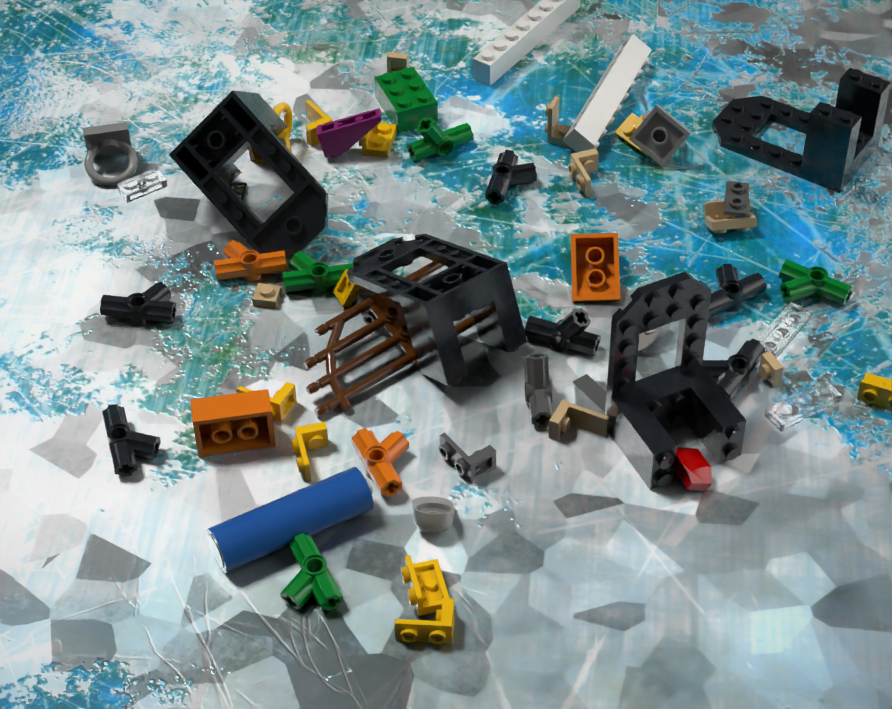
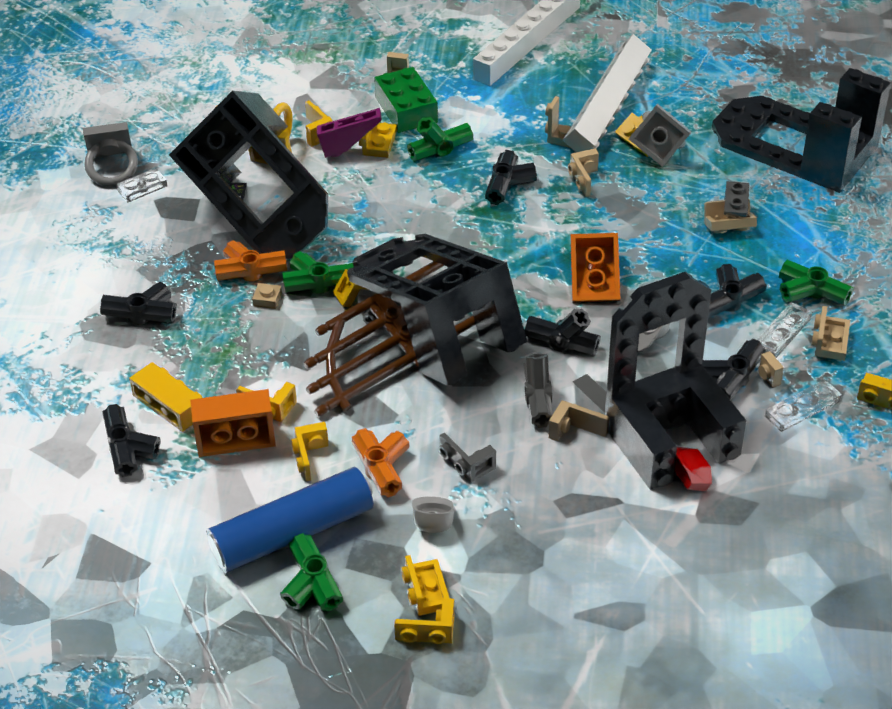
(164, 395): none -> yellow brick
(831, 336): none -> tan bracket

